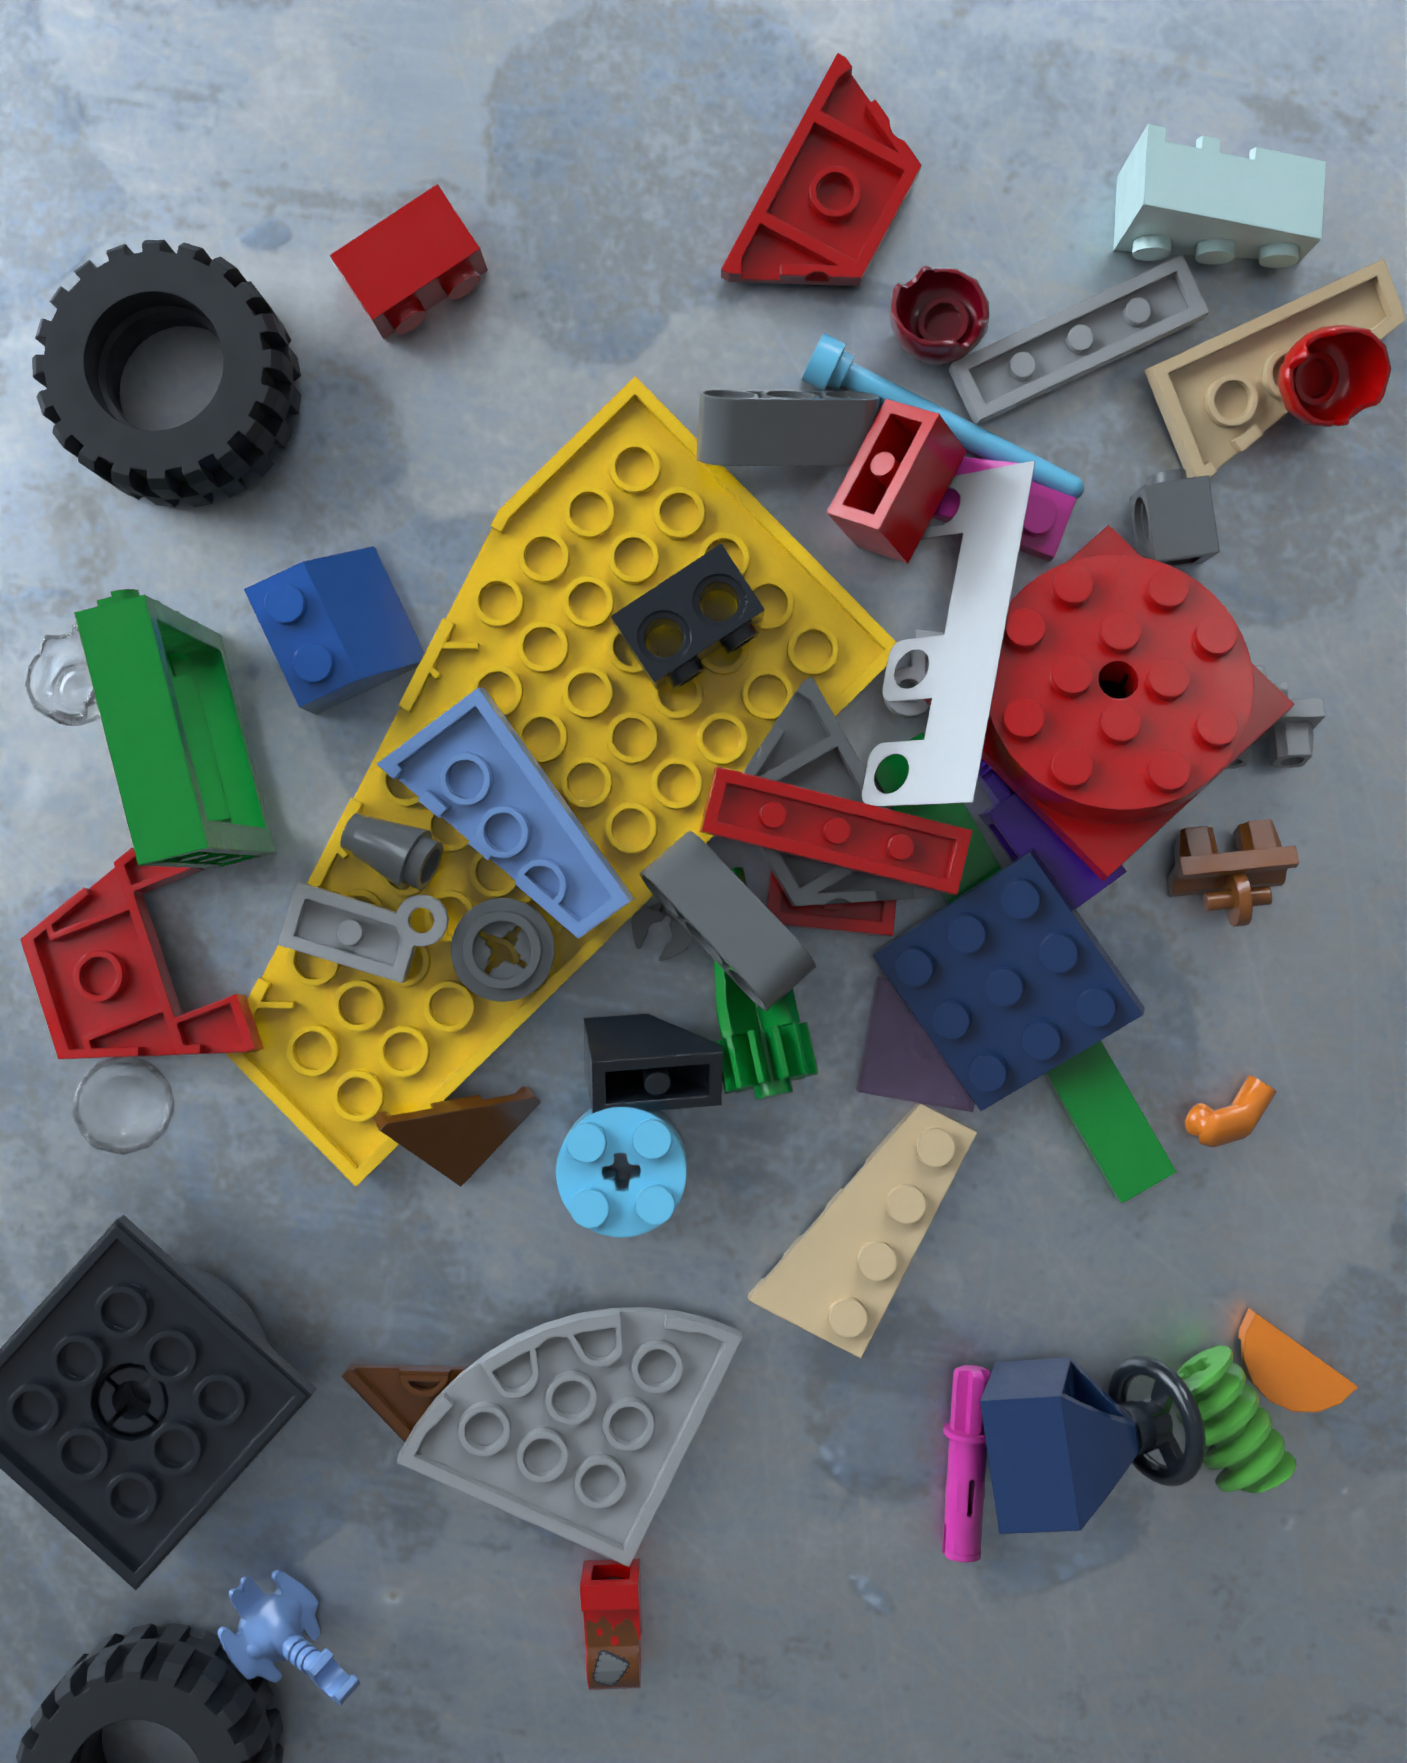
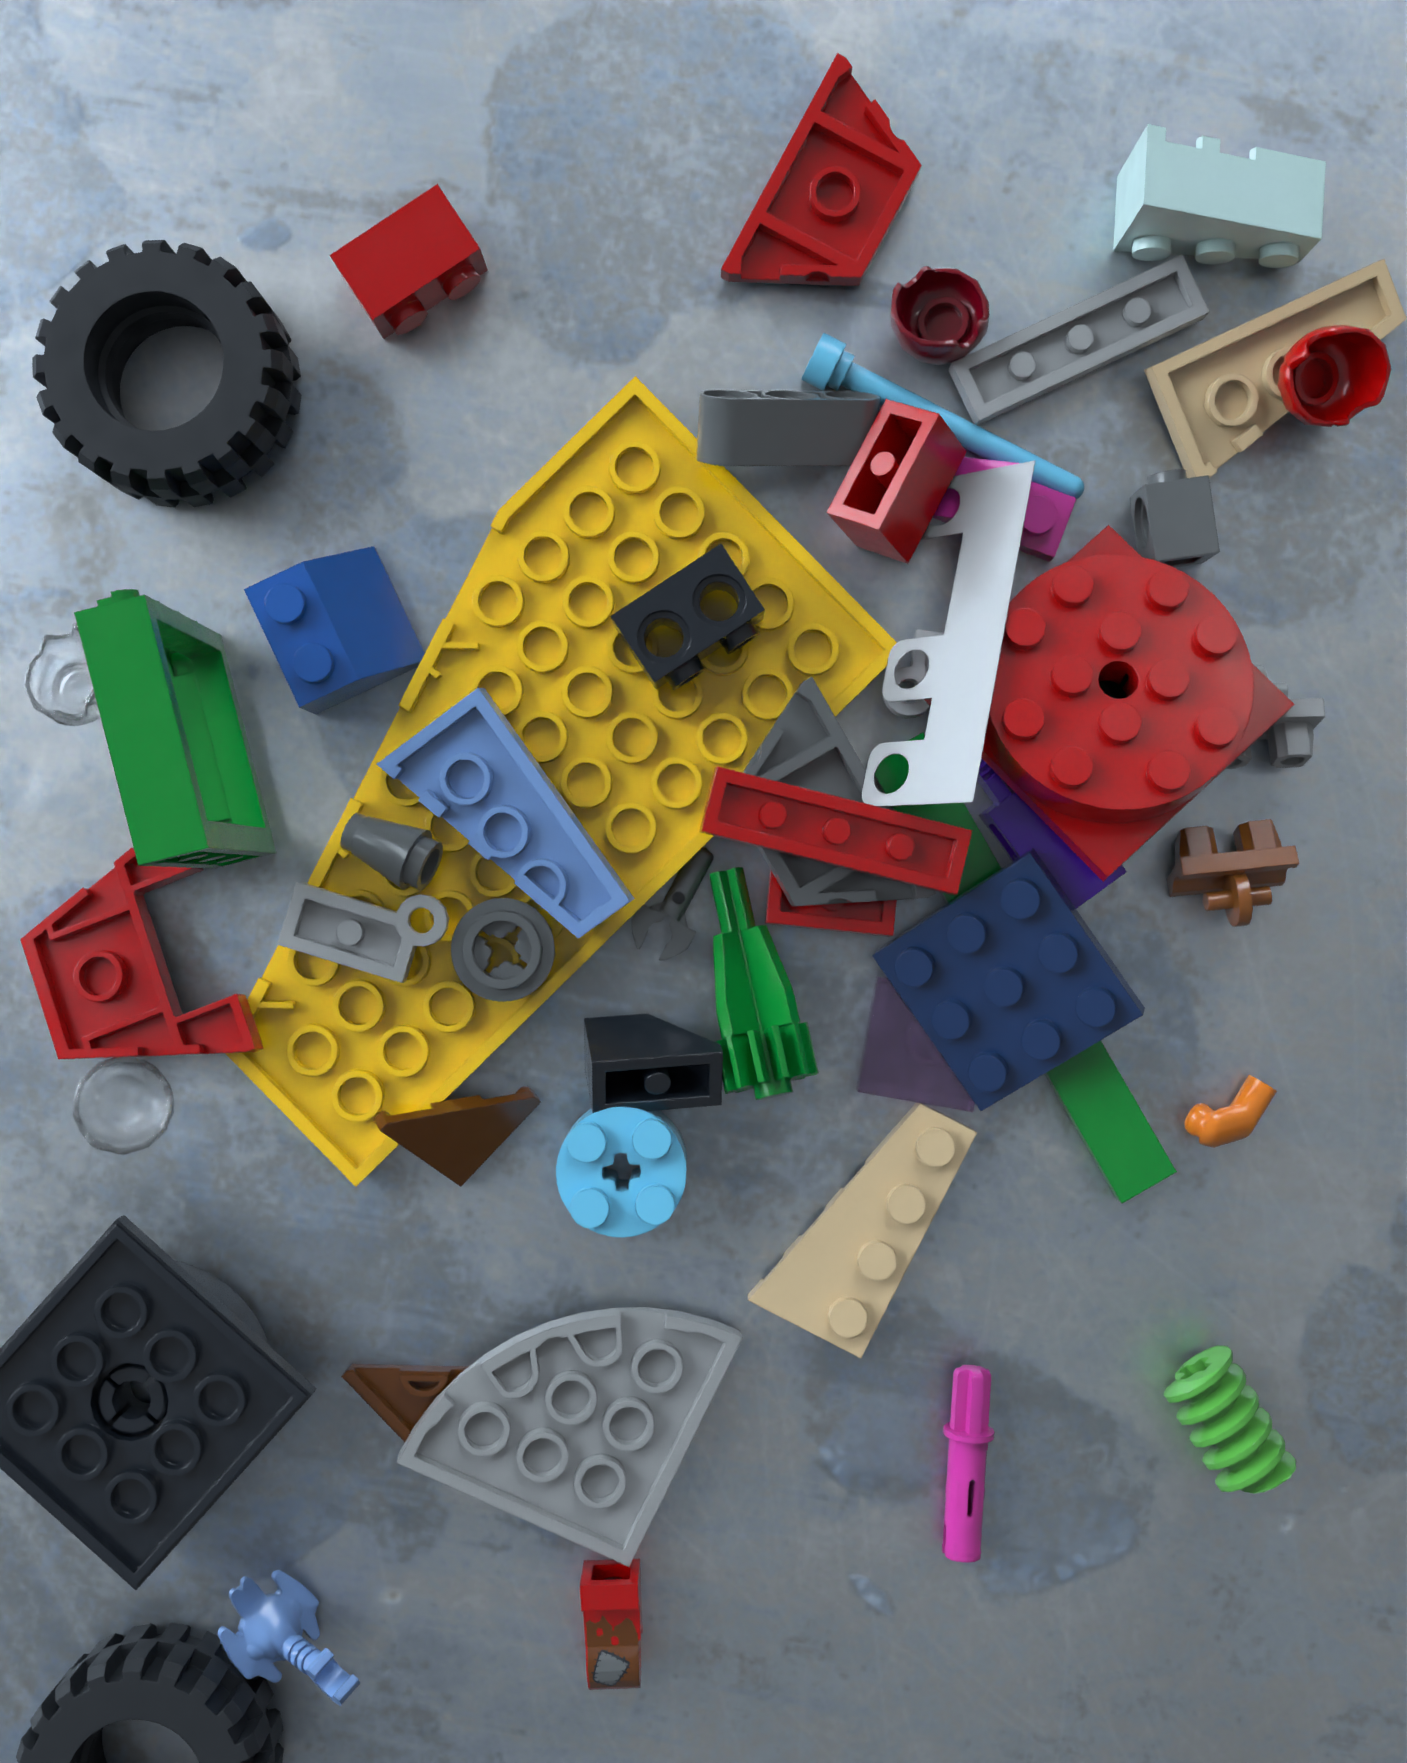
(728, 920): dark grey beam -> none
(1066, 1442): dark blue piece -> none
(1287, 1370): orange tile -> none

